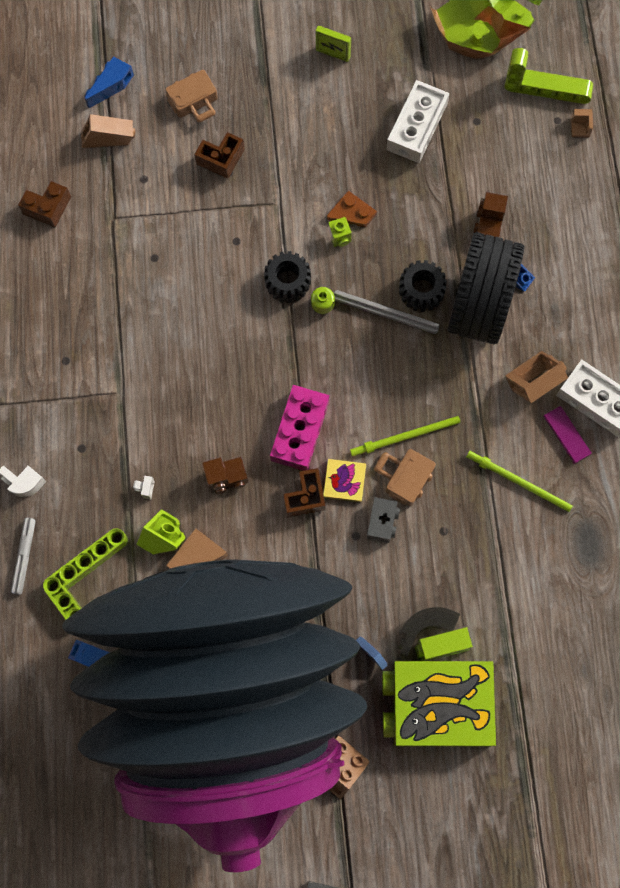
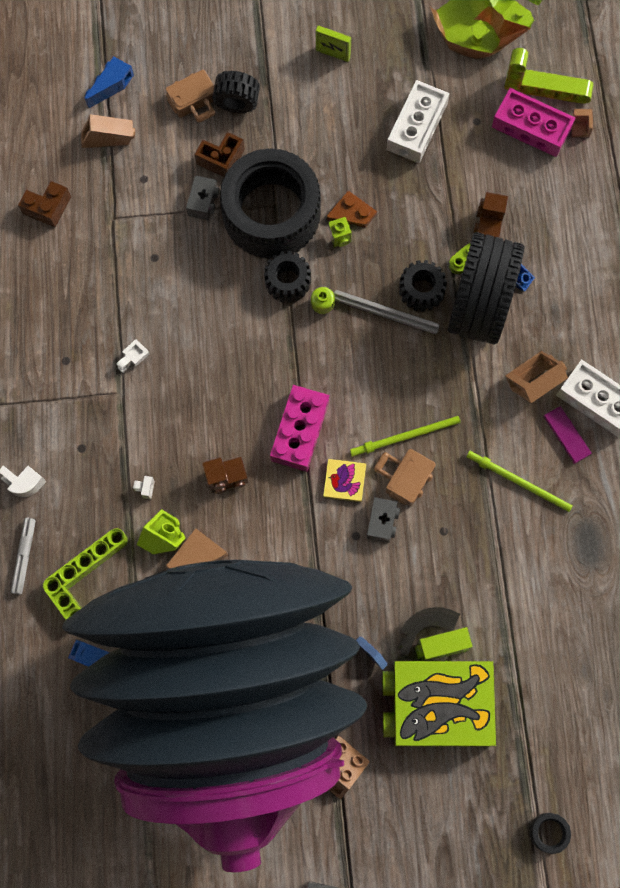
(133, 354): none -> white plate
(202, 198): none -> dark grey brick
(236, 91): none -> black tyre
(264, 168): none -> black tyre
(309, 499): reddish brown brick -> none
(459, 256): none -> lime plate
(533, 122): none -> dark pink brick
(566, 836): none -> black tyre

